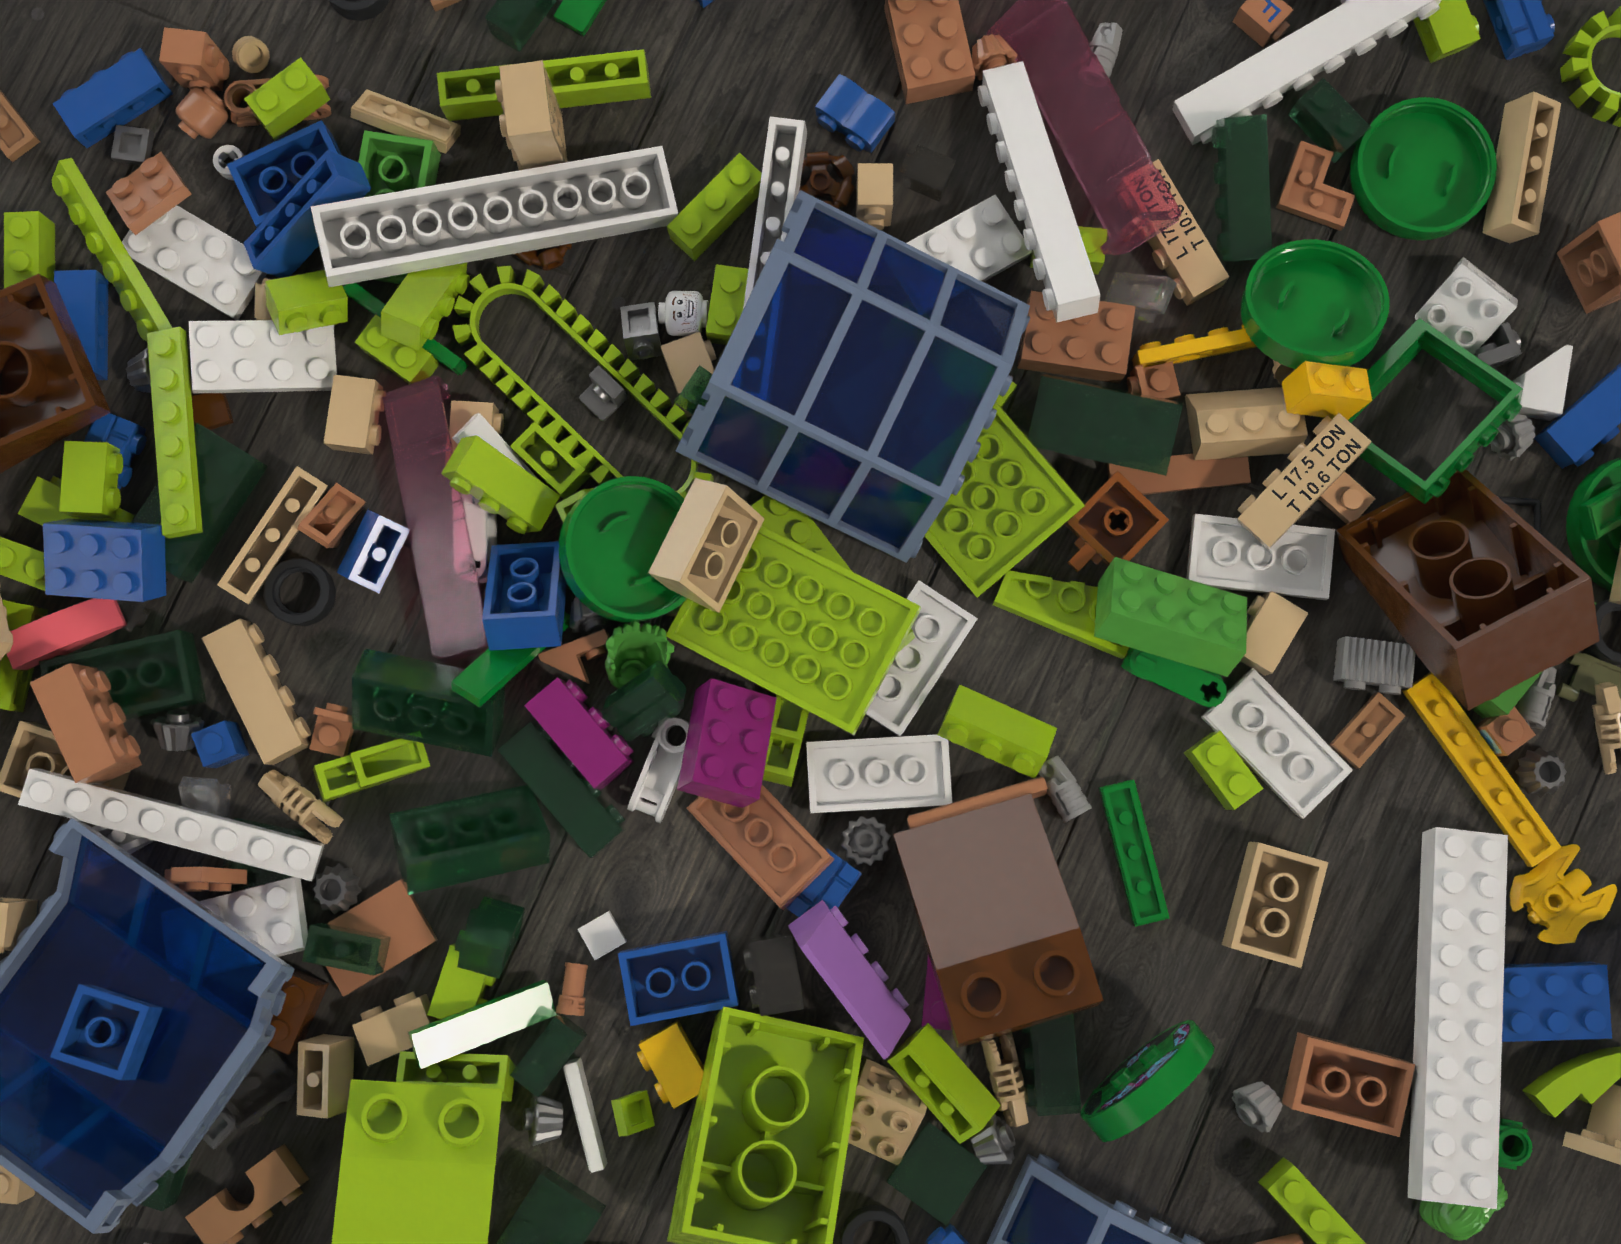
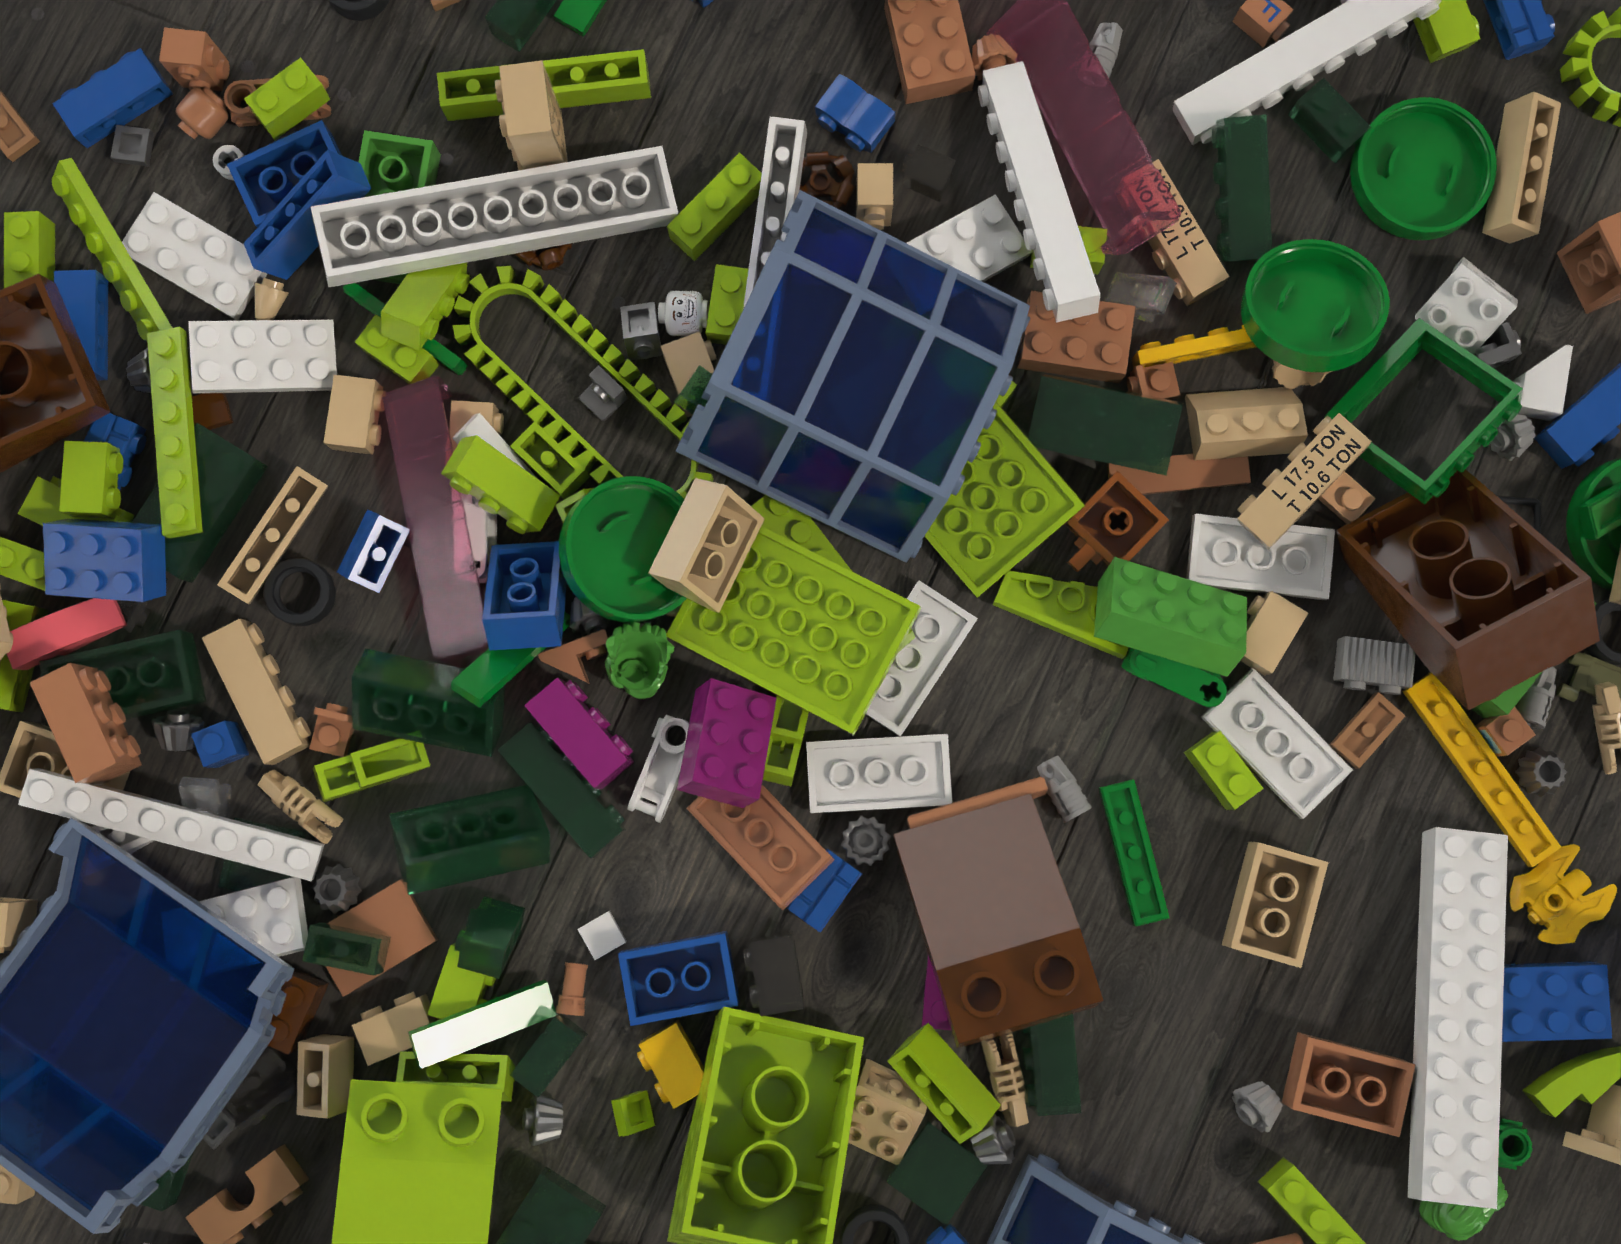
(106, 1032): blue brick -> none
(148, 193): nougat plate -> none
(205, 878): nougat plate -> none
(250, 54): tan tile -> none
(305, 302): lime brick -> none
(332, 516): nougat slope -> none
(404, 120): tan tile -> none
(585, 1115): white tile -> none
(644, 702): clear green brick -> none
(851, 976): medium lavender slope -> none
(997, 731): lime brick -> none
(1147, 1081): green brick -> none
(1307, 195): nougat plate -> none
(1326, 390): yellow brick -> none

